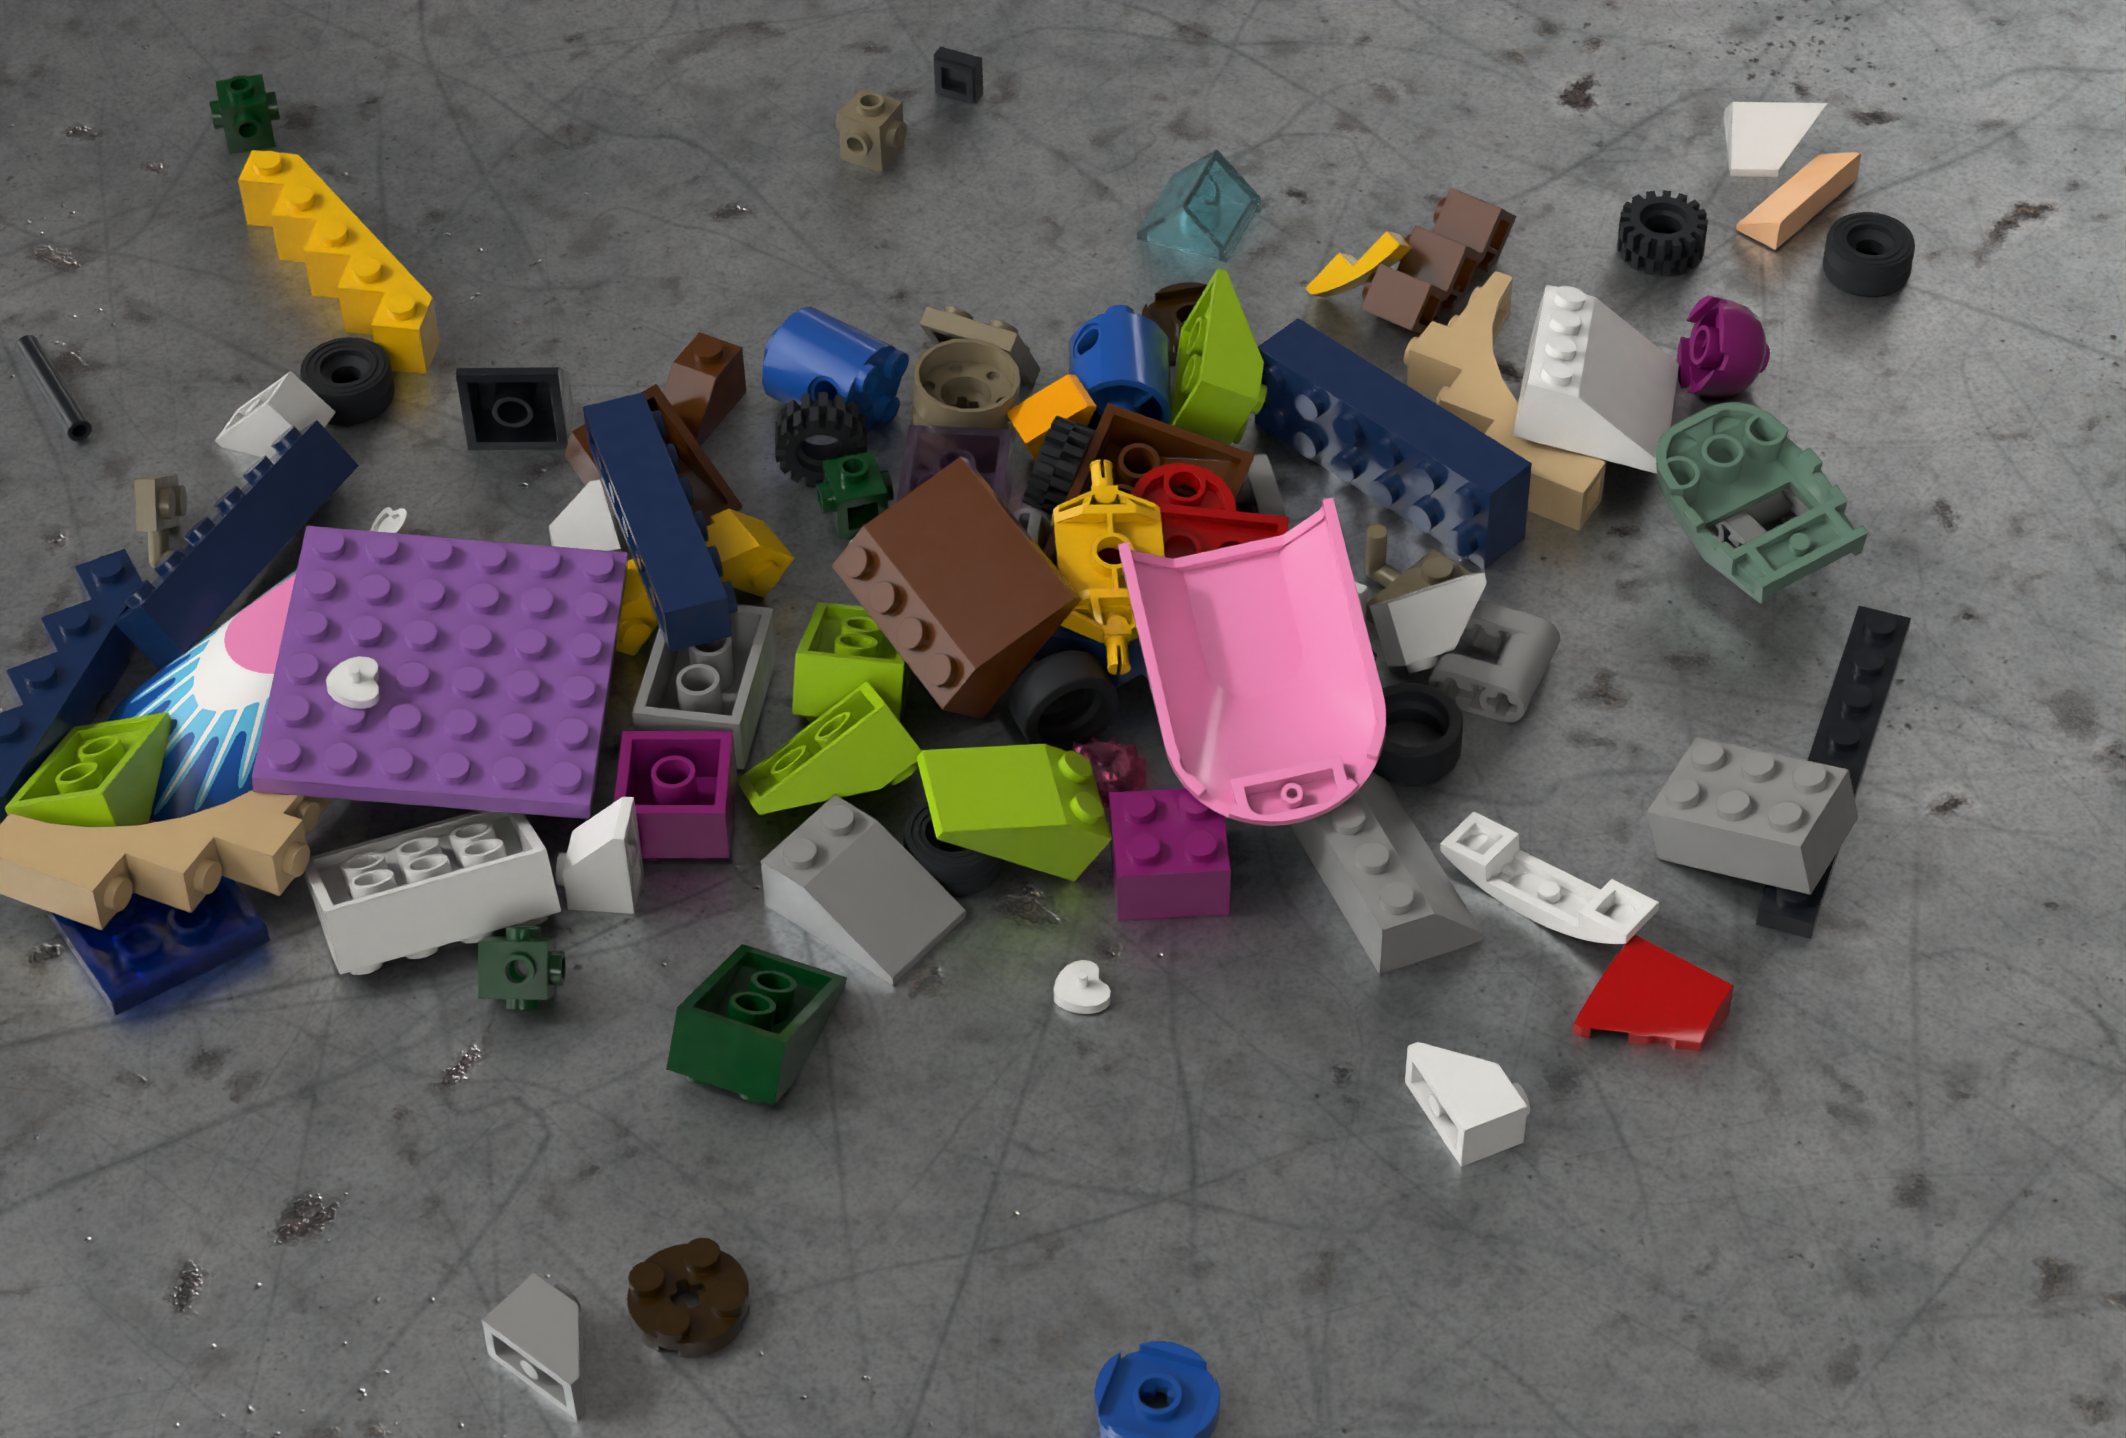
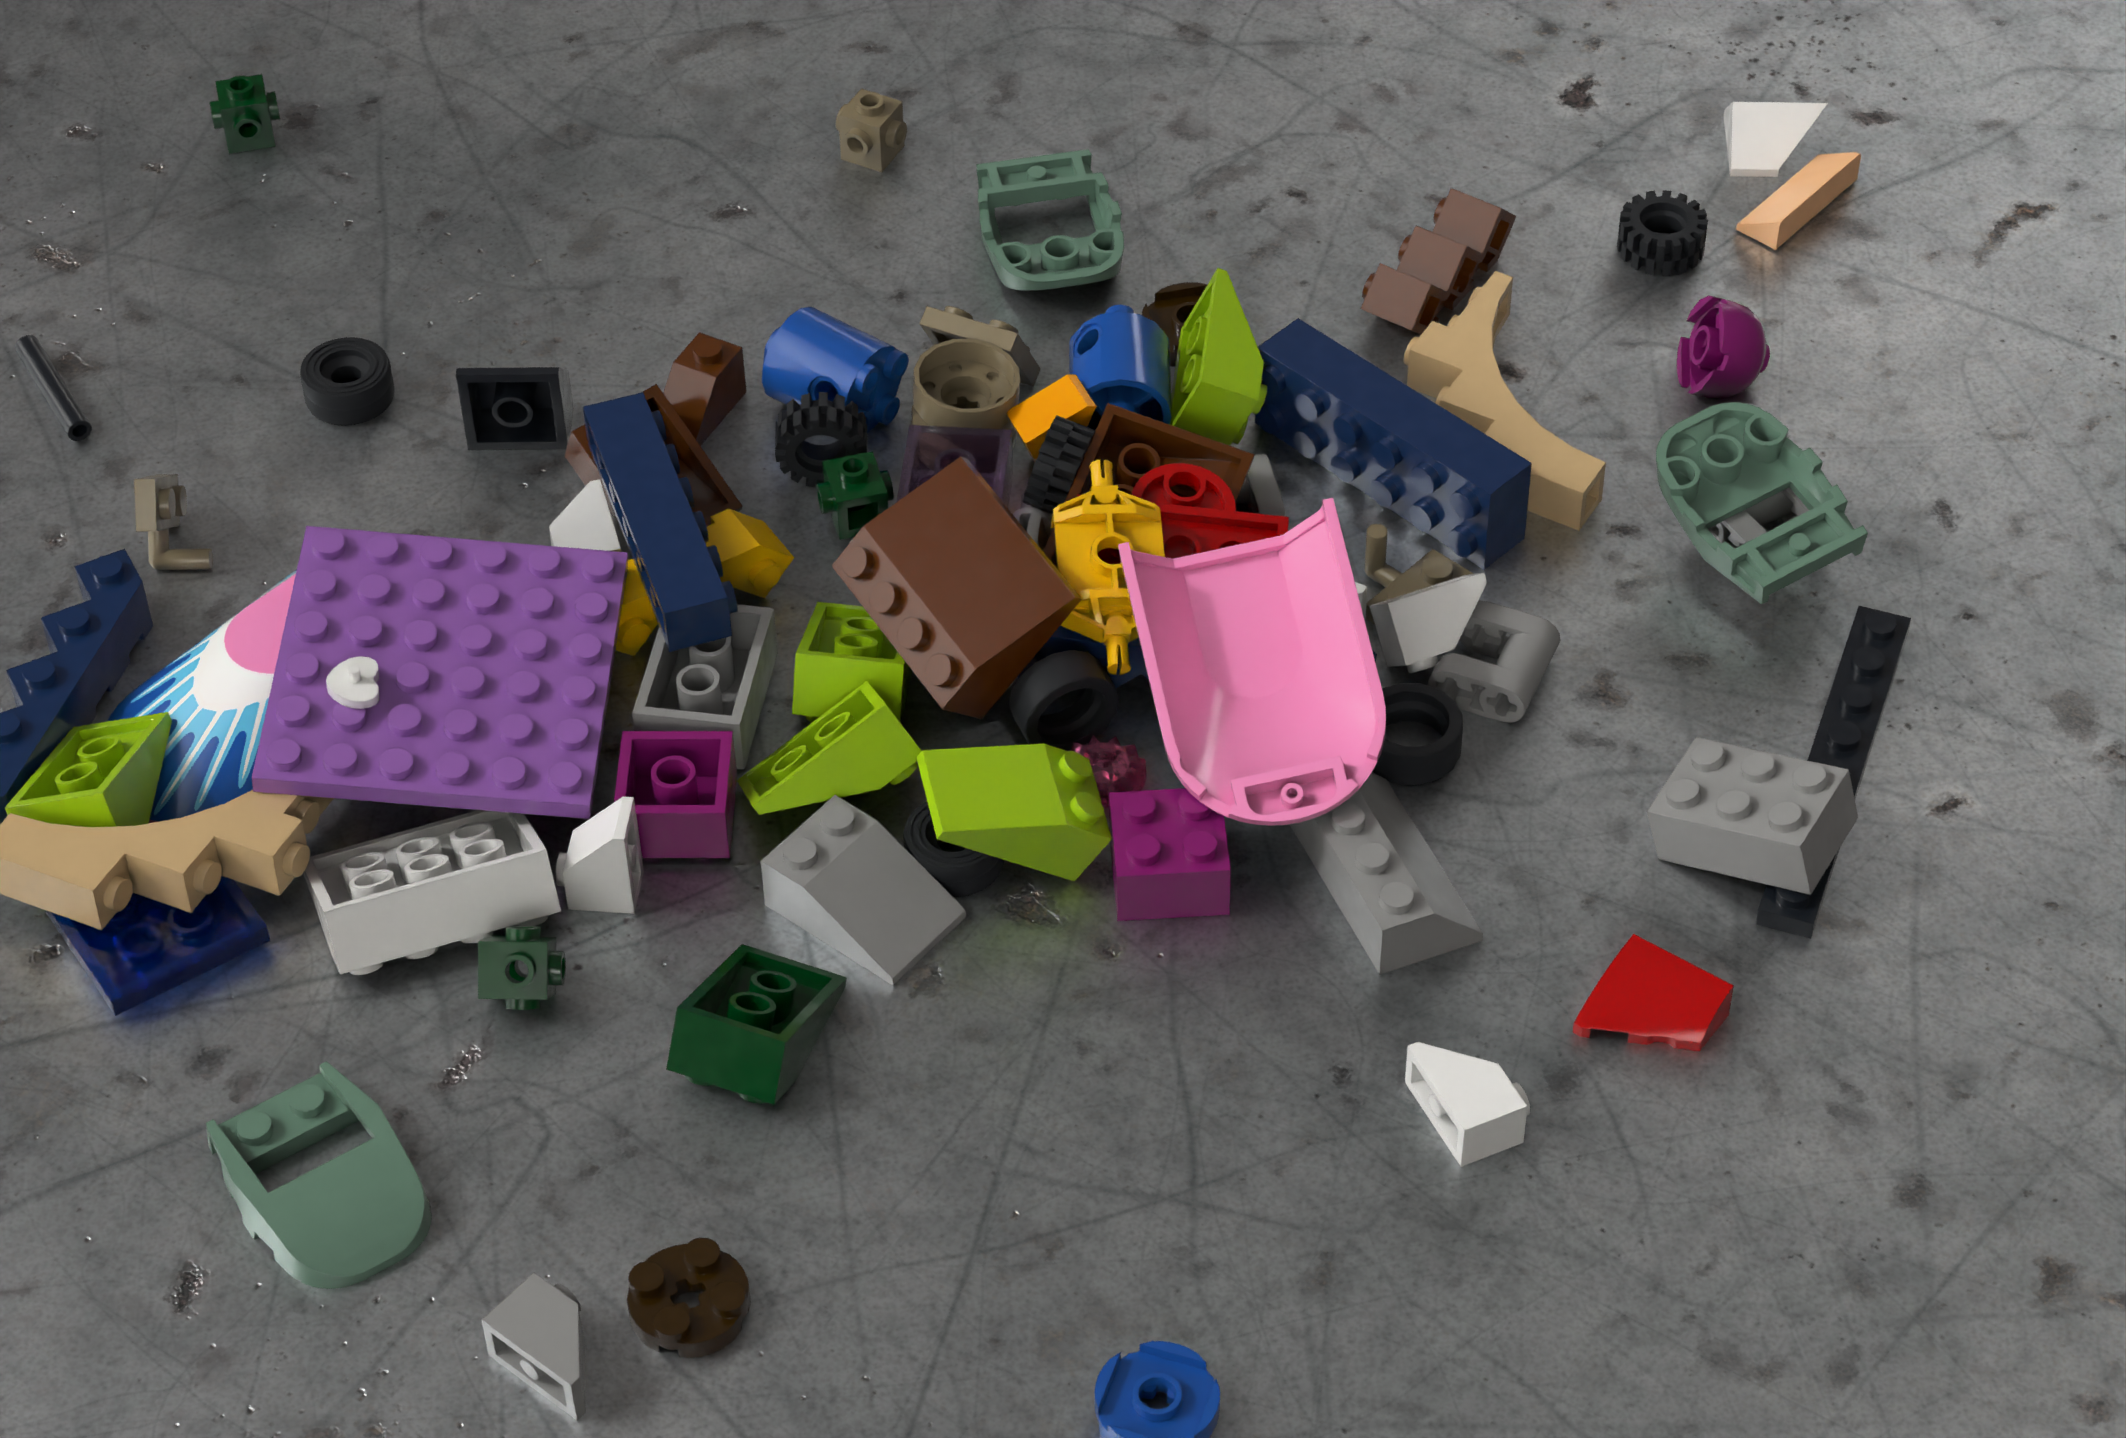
(234, 545): dark blue brick -> none
(272, 413): white slope -> none
(341, 257): yellow brick -> none
(343, 1215): none -> sand green slope
(393, 521): white piece -> none
(958, 75): black tile -> none
(1059, 258): none -> sand green slope
(1080, 988): white piece -> none
(1202, 210): clear light blue slope -> none
(1347, 273): yellow slope -> none
(1541, 892): white slope -> none
(1594, 383): white slope -> none
(1863, 274): black tyre -> none

